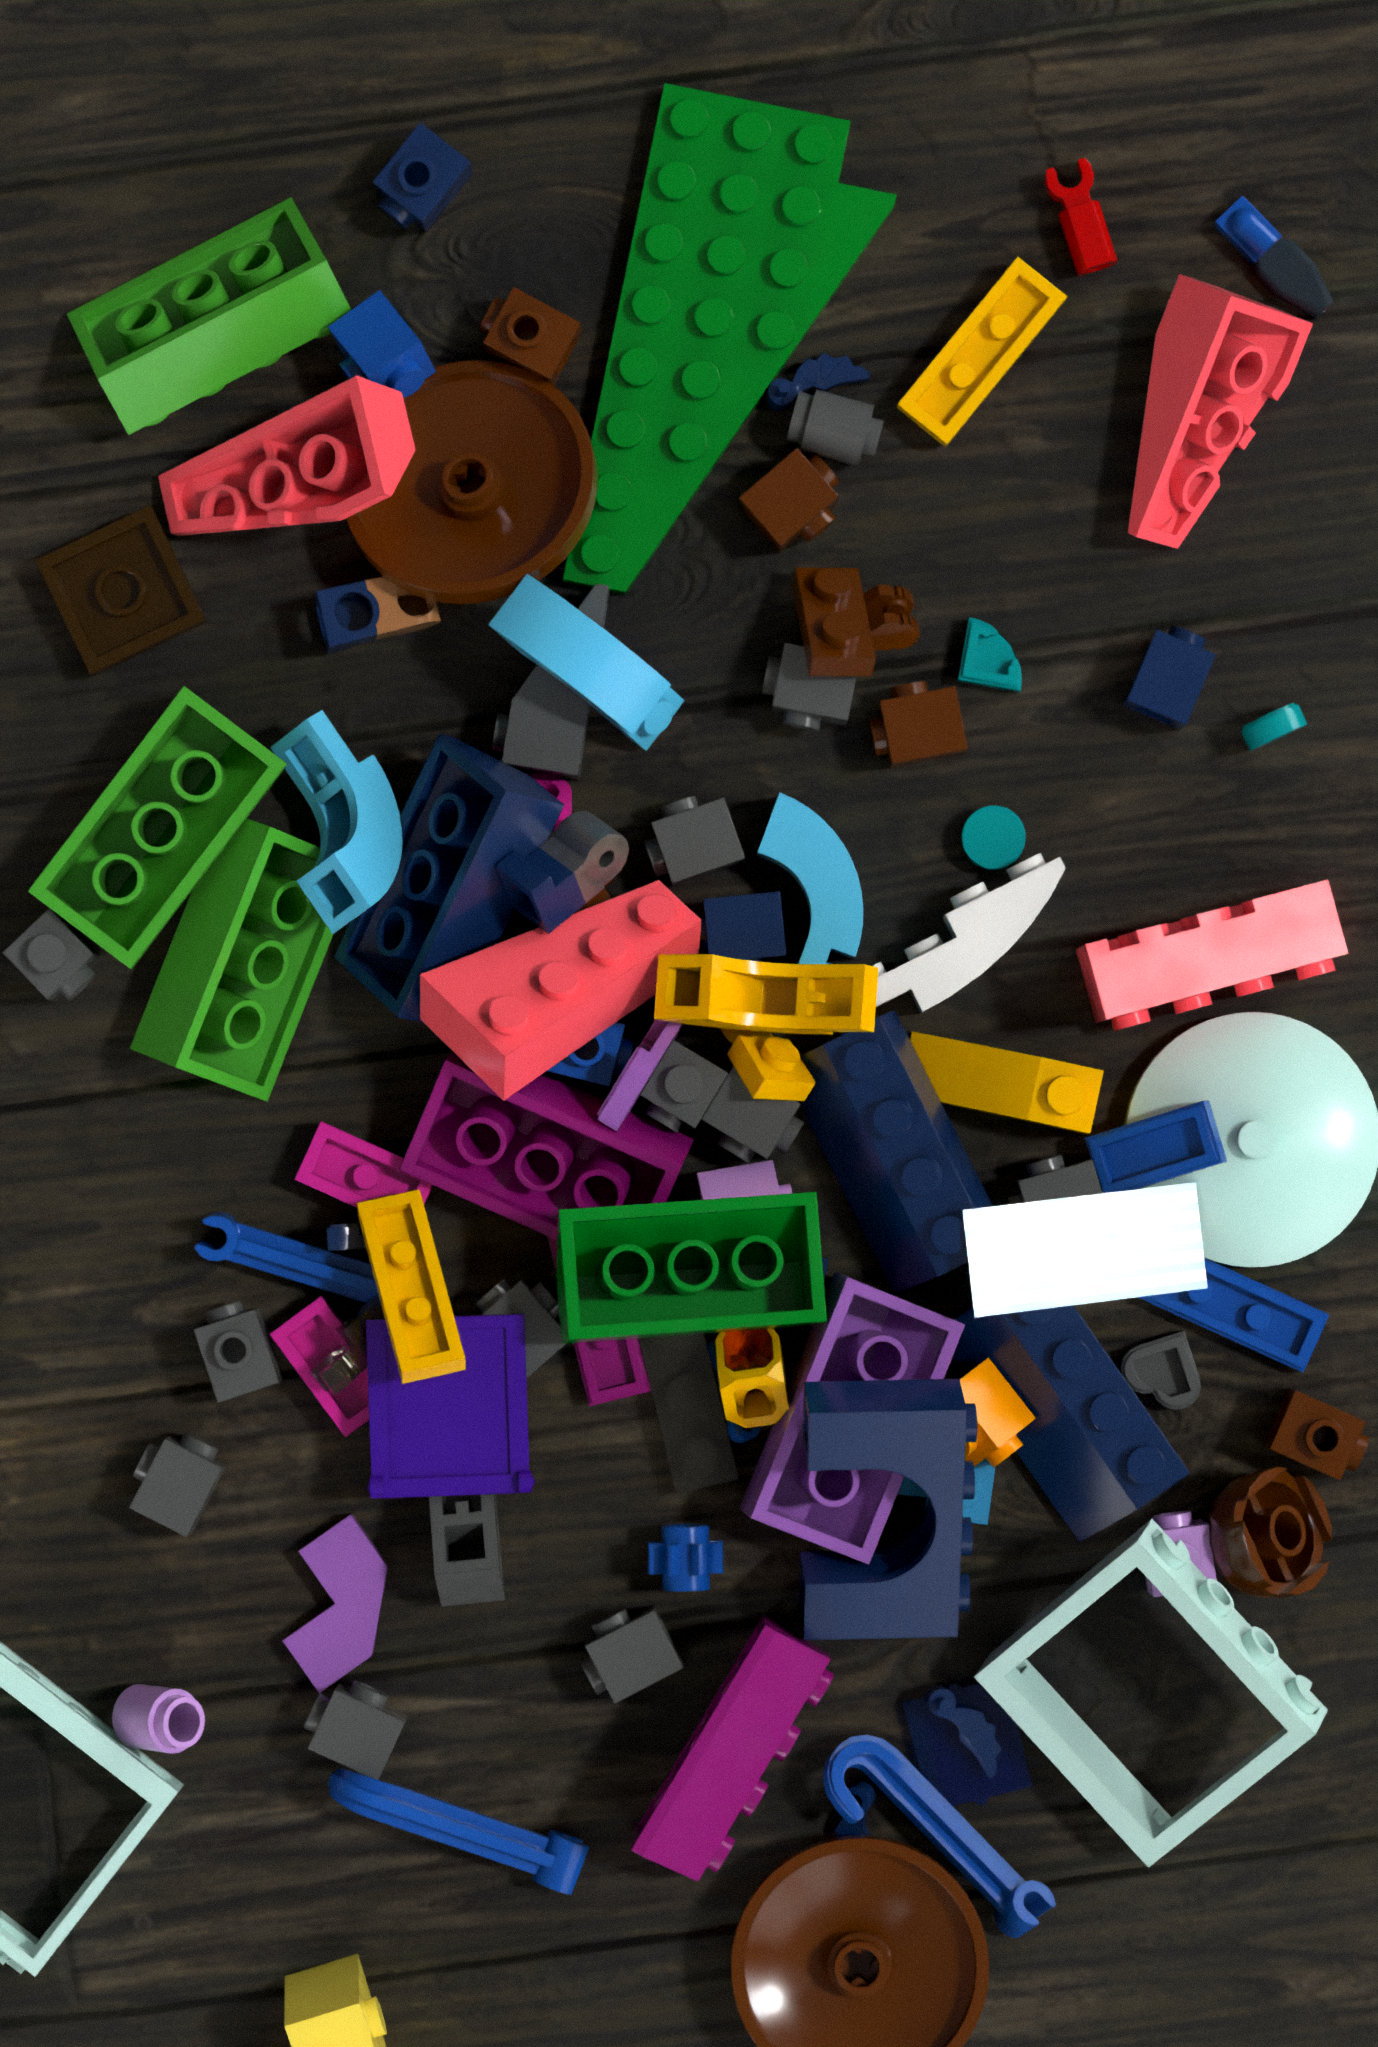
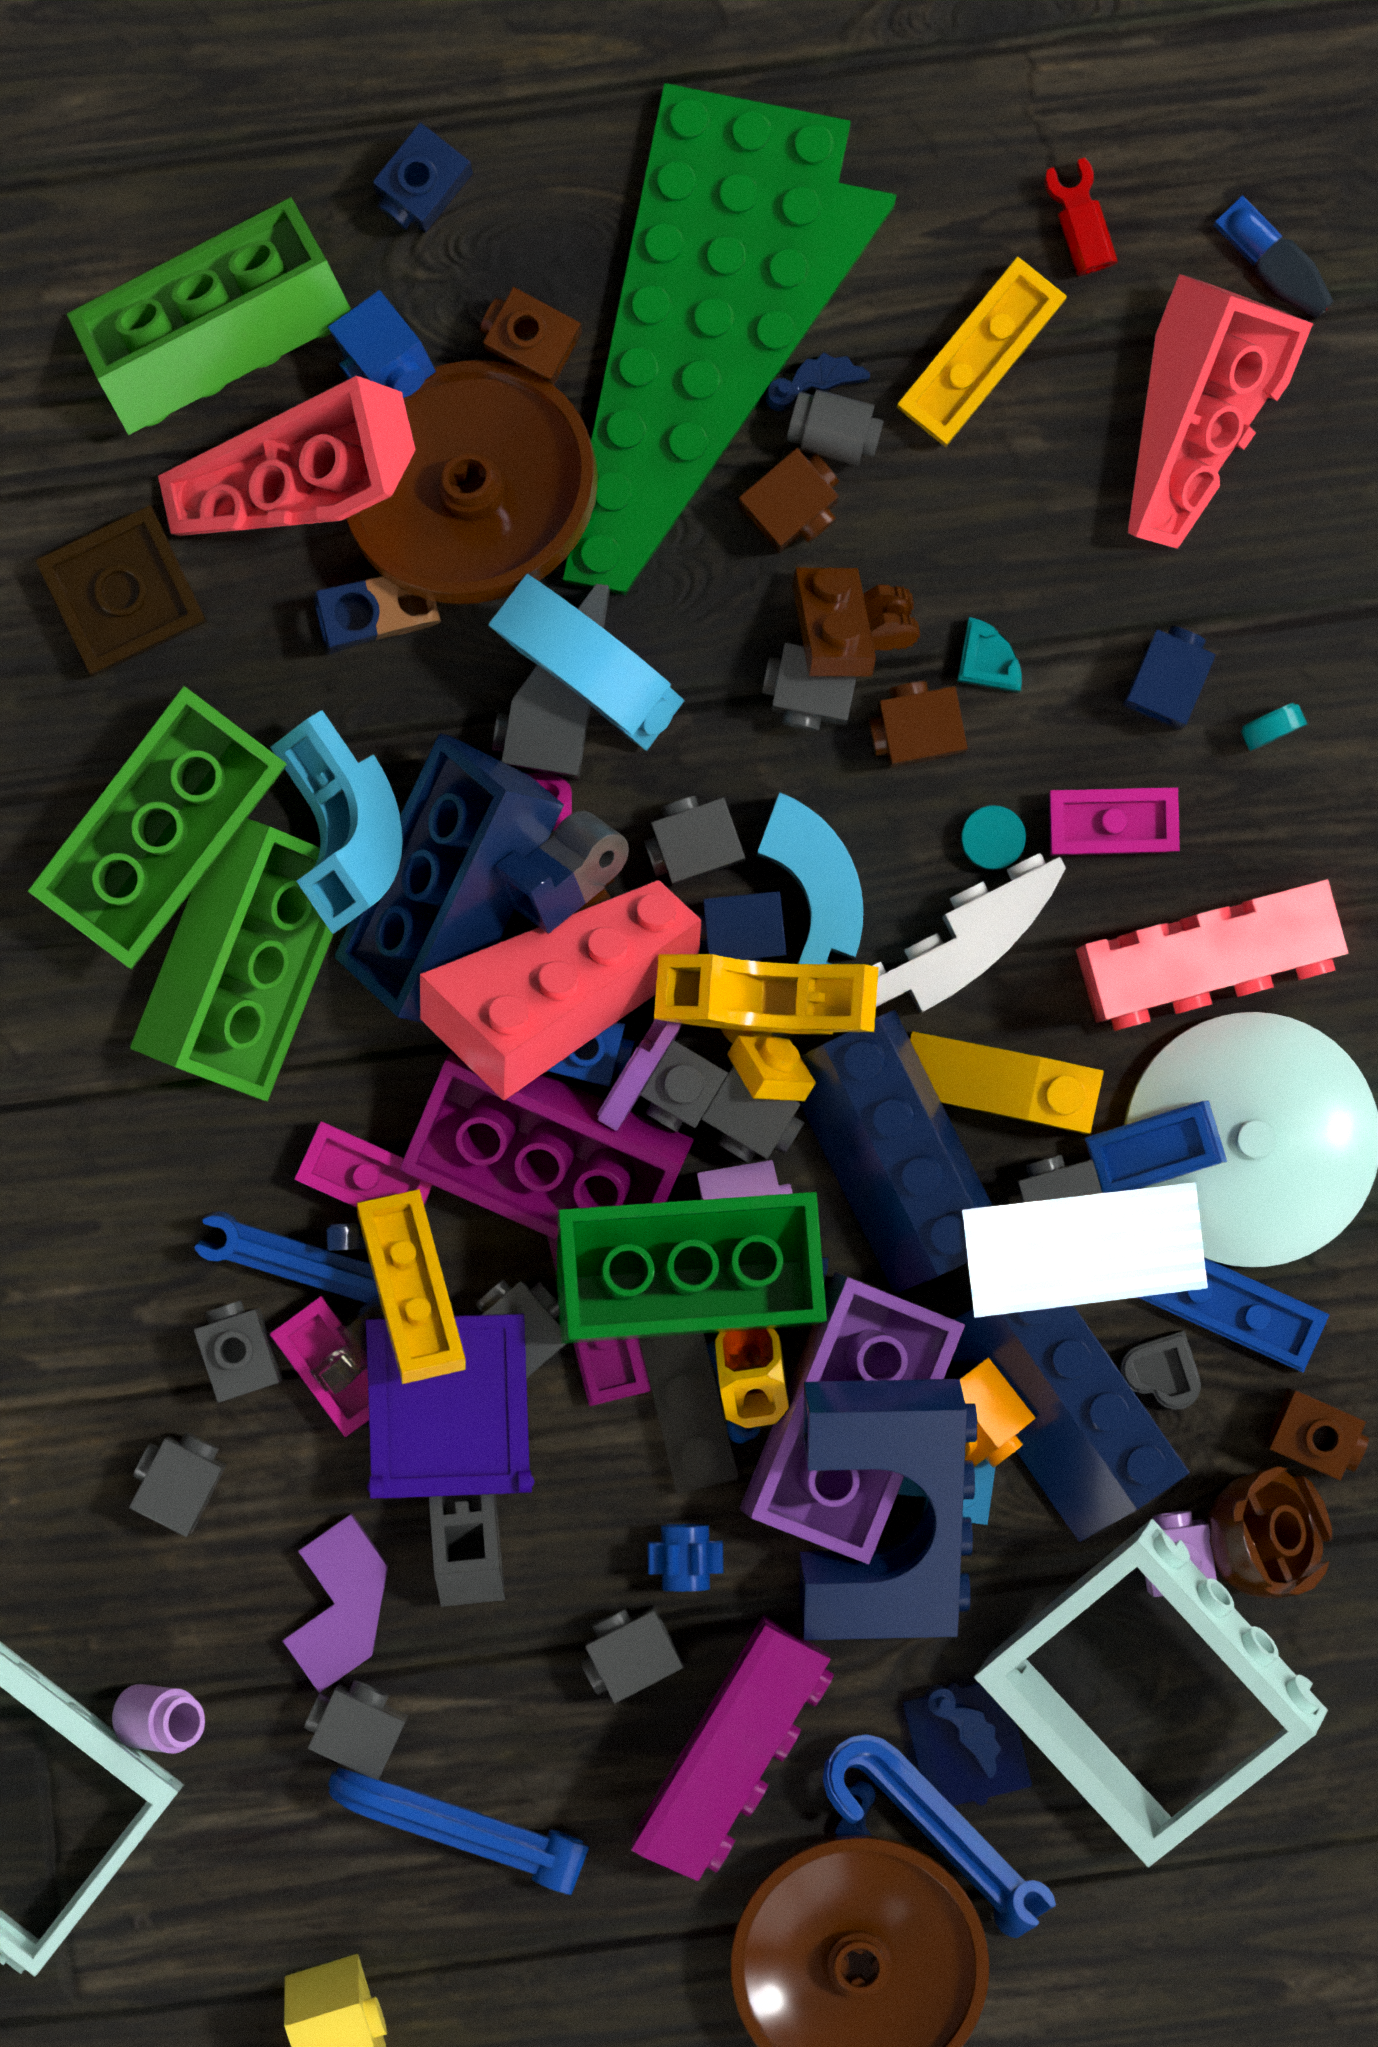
(54, 957): dark grey brick -> none
(1114, 821): none -> dark pink plate

